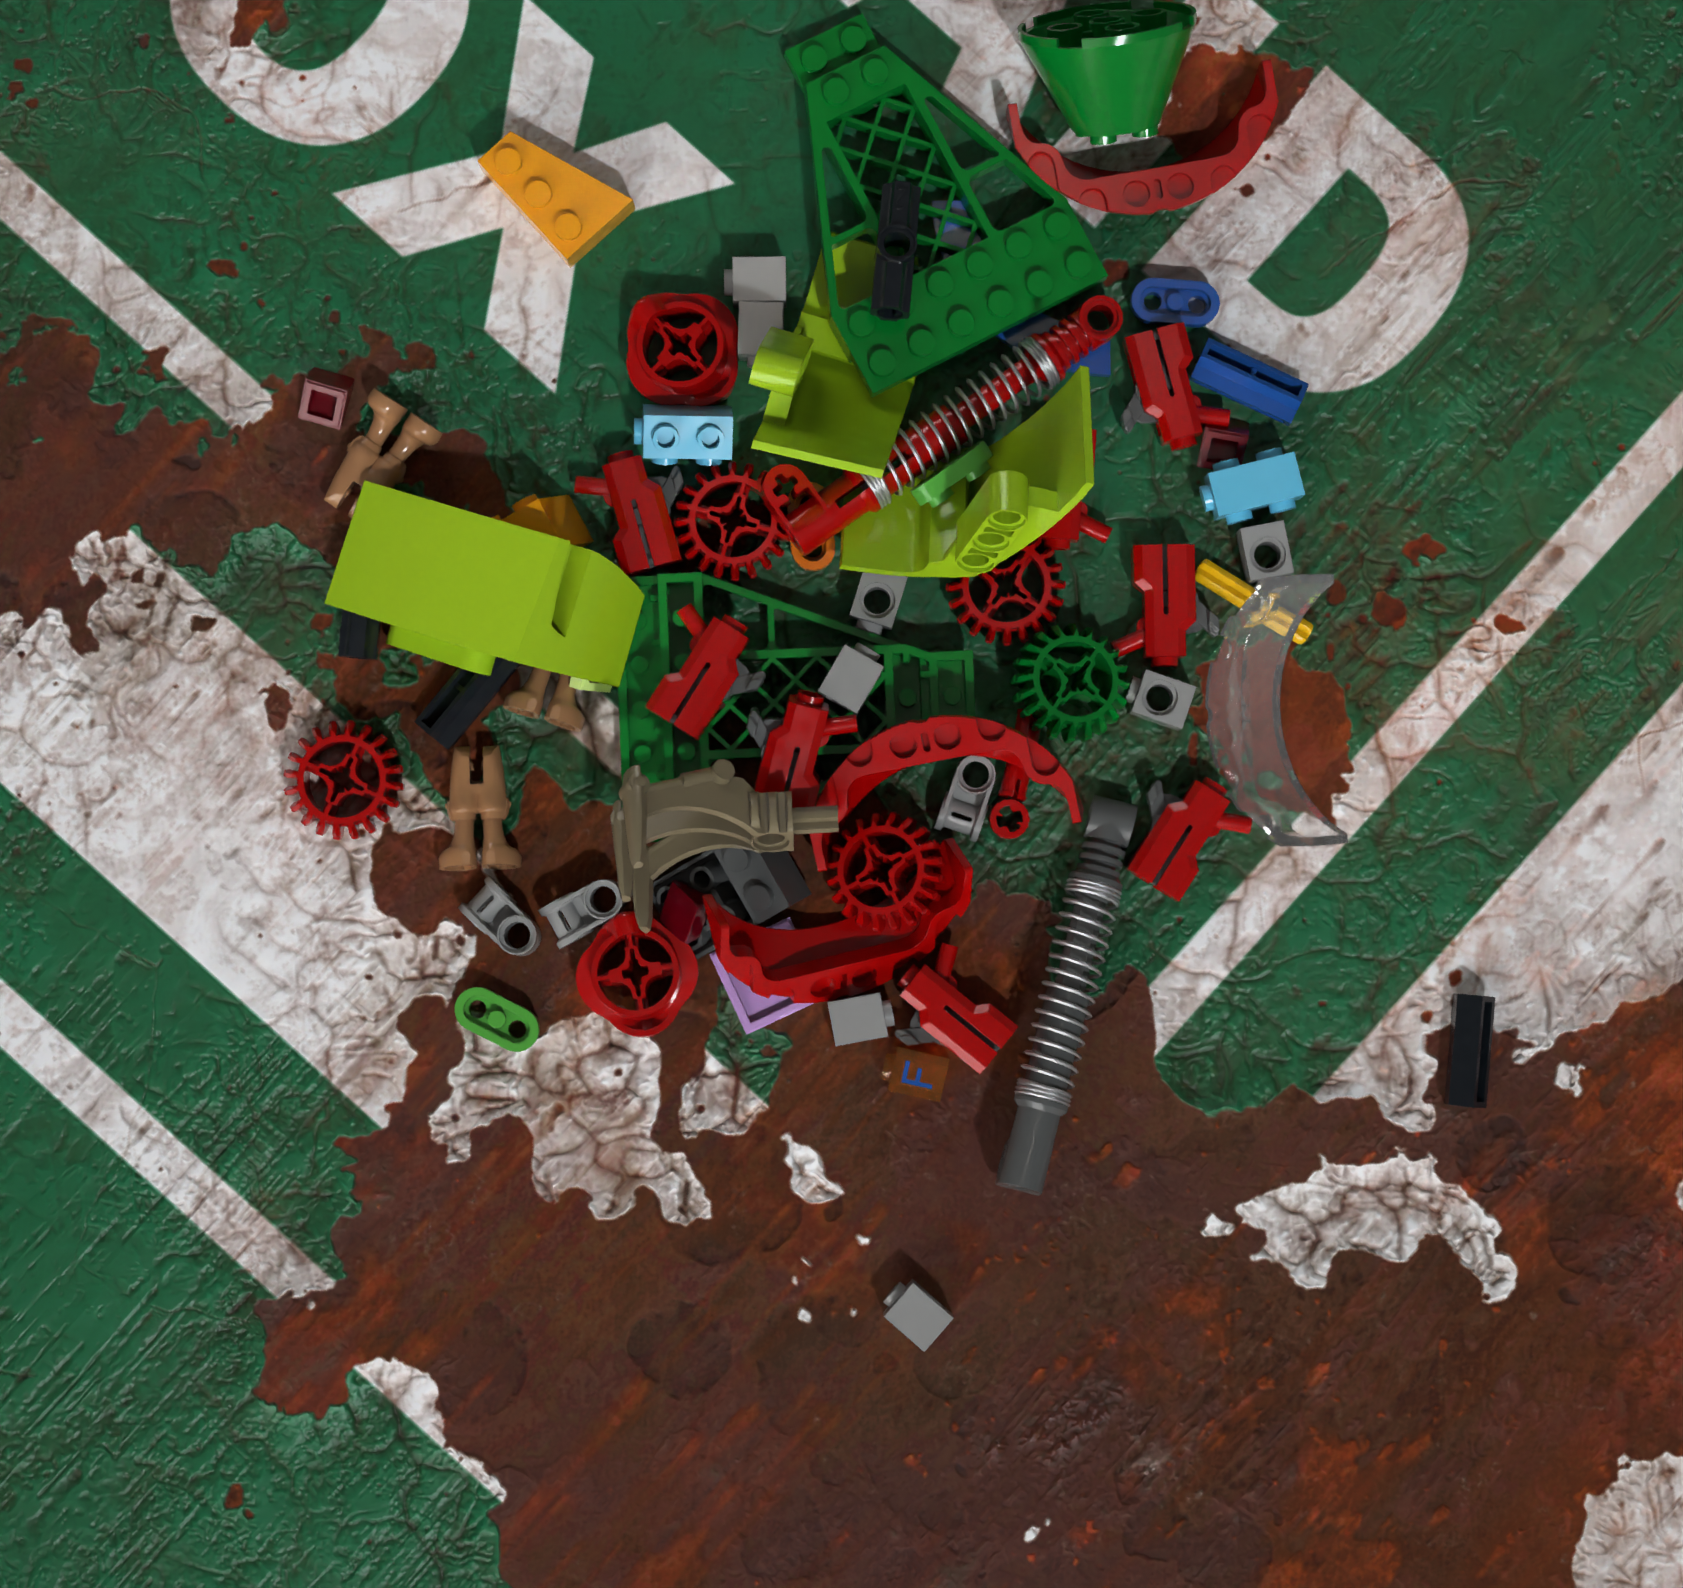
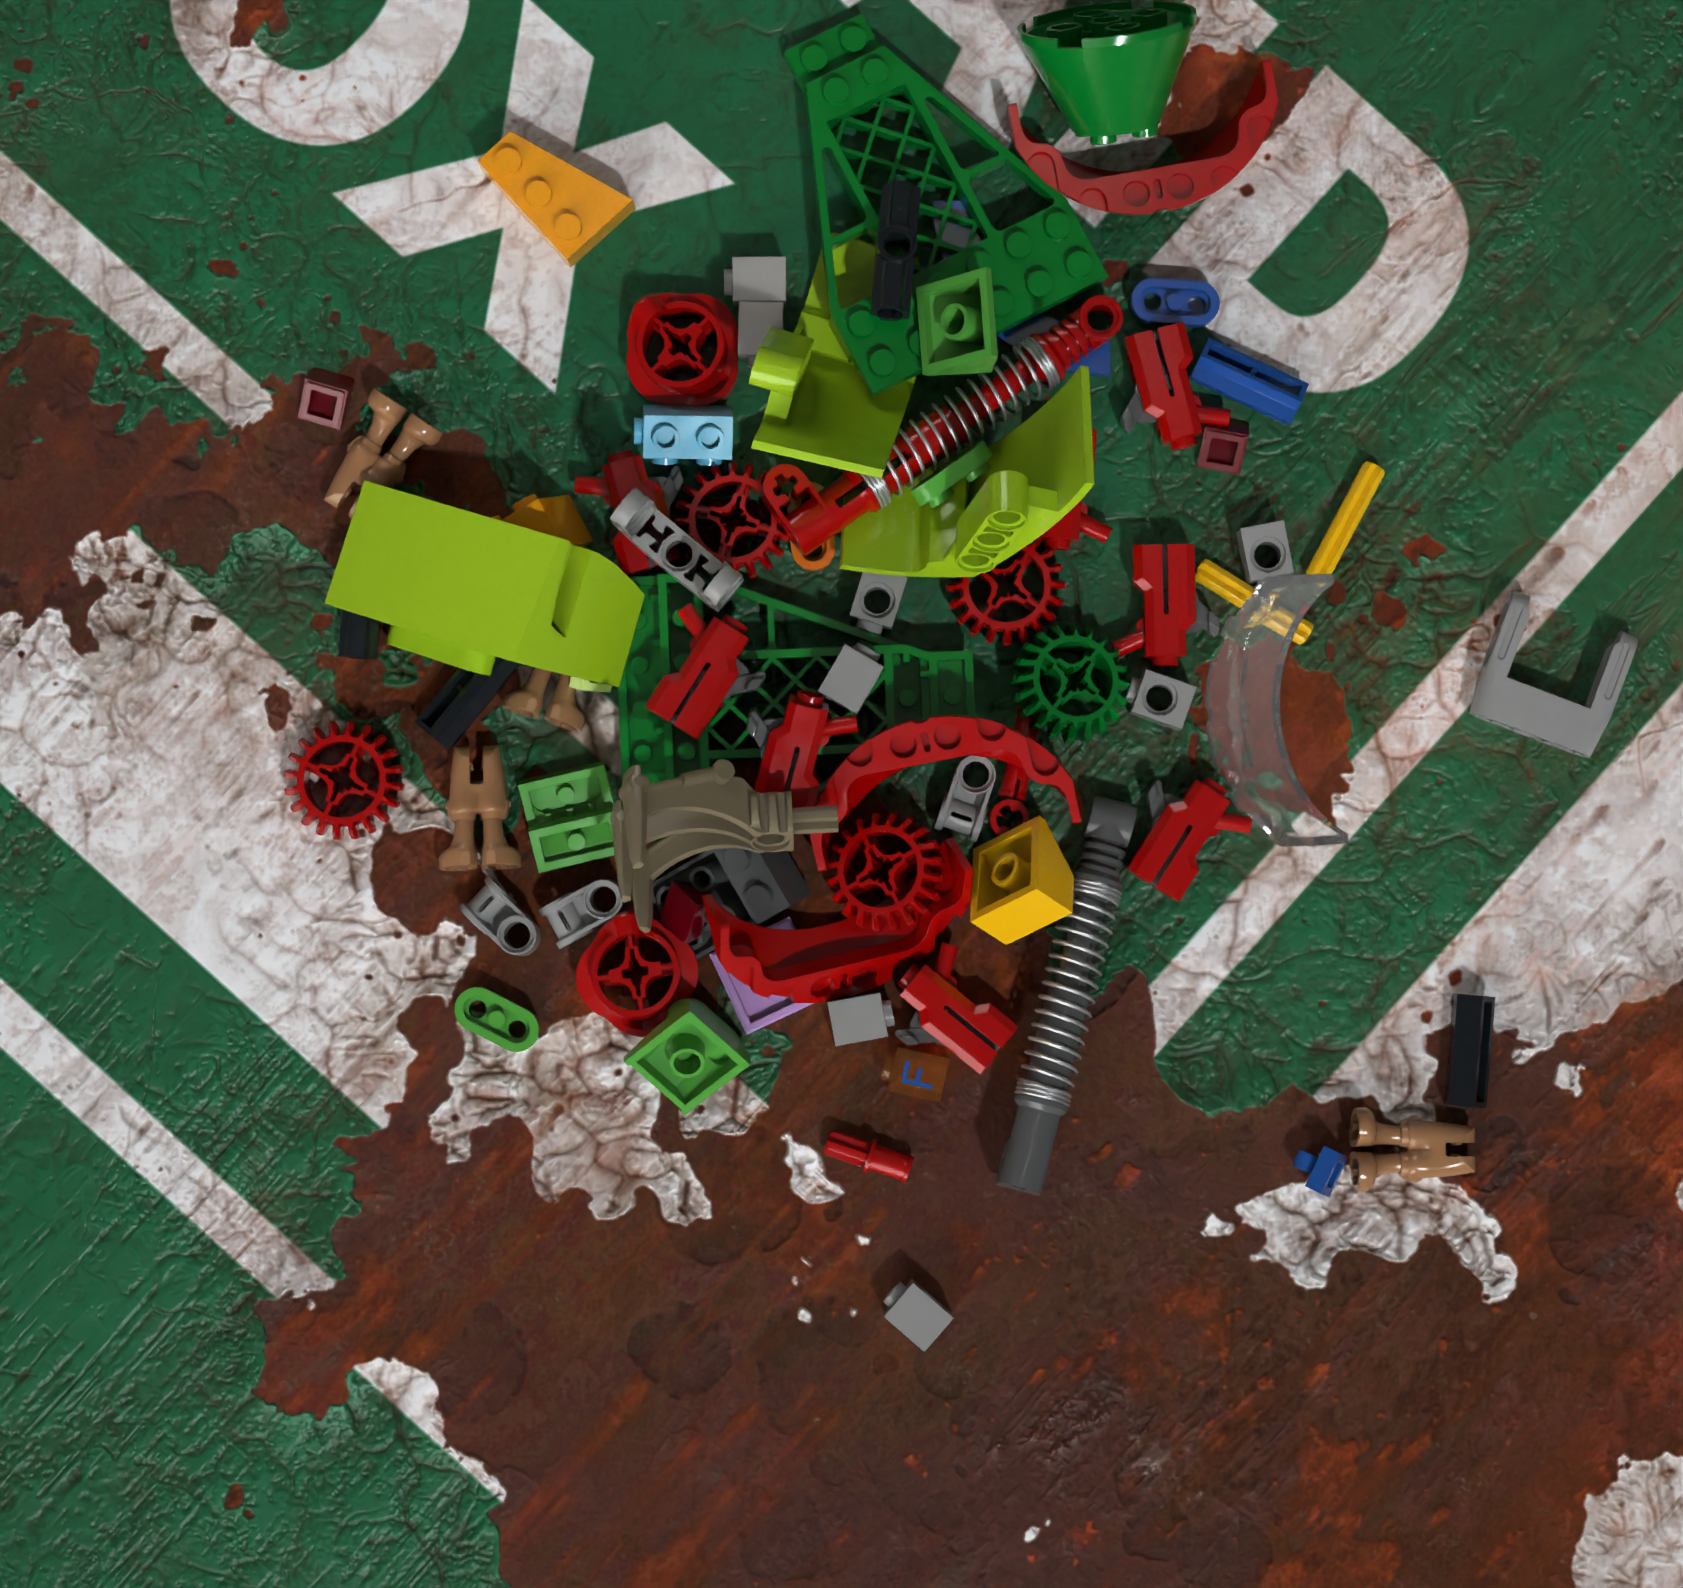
(569, 816): none -> bright green slope
(631, 517): none -> light grey connector
(689, 1054): none -> bright green slope
(868, 1155): none -> red axle
(957, 324): none -> bright green slope
(1020, 882): none -> yellow slope
(1240, 489): medium azure brick -> none
(1323, 1169): none -> blue tile
(1346, 519): none -> yellow axle
(1423, 1143): none -> medium nougat piece
(1537, 712): none -> light grey connector

